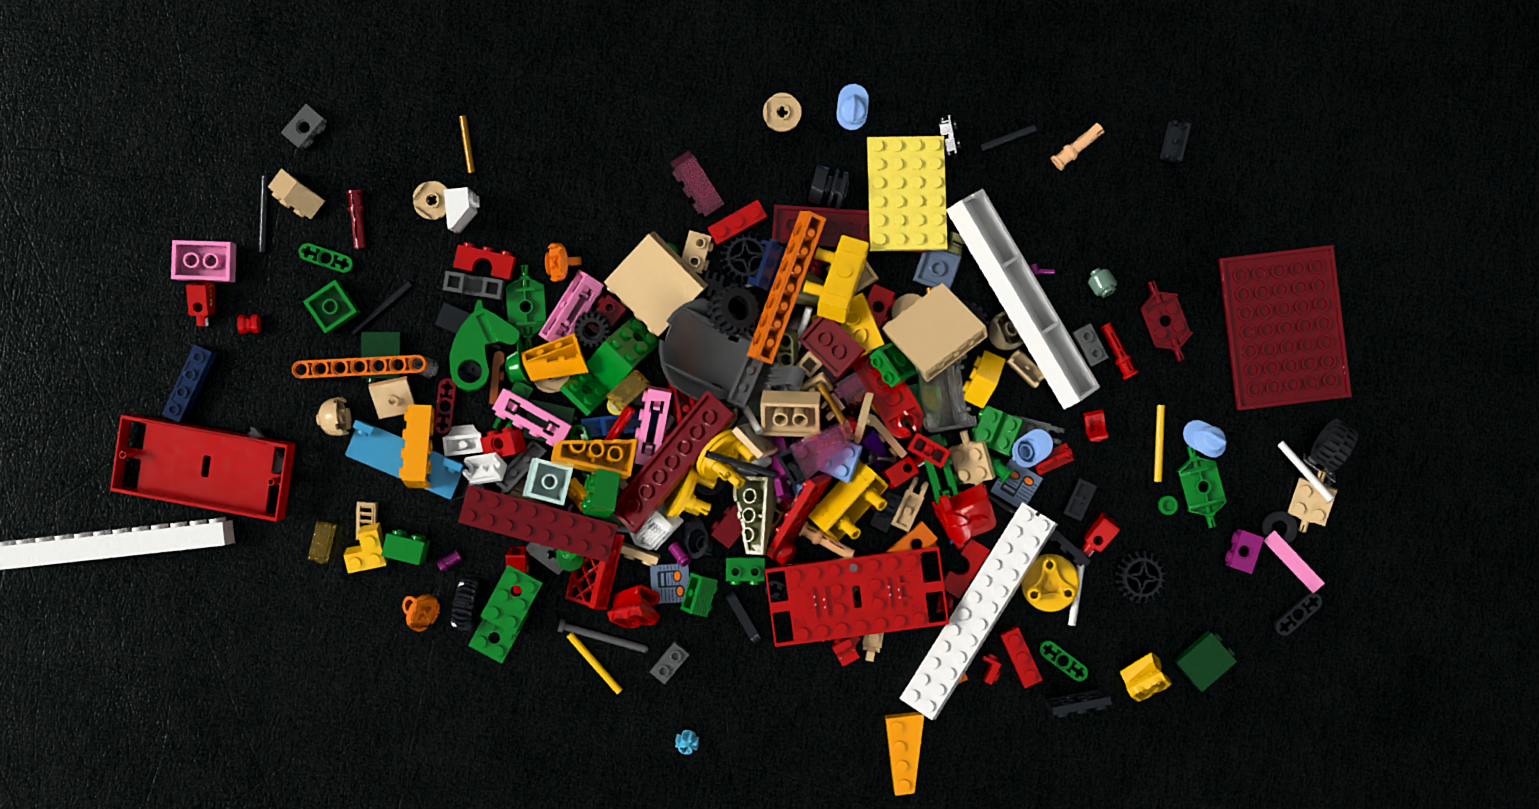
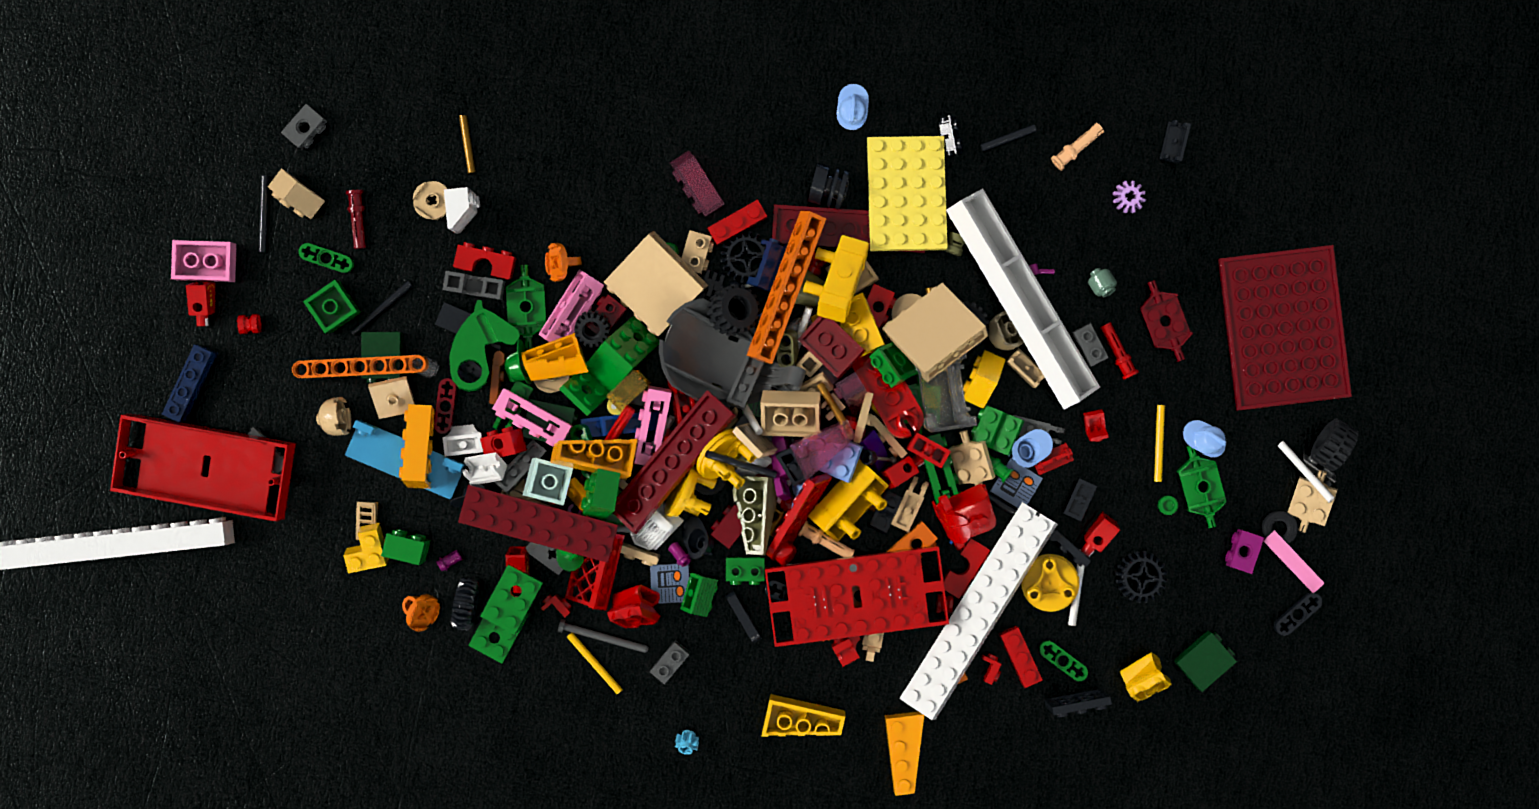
(321, 542): clear yellow hinge -> none
(561, 605): none -> red bracket
(789, 104): tan plate -> none
(801, 718): none -> yellow wedge
(937, 268): sand blue tile -> none
(1129, 188): none -> lavender gear

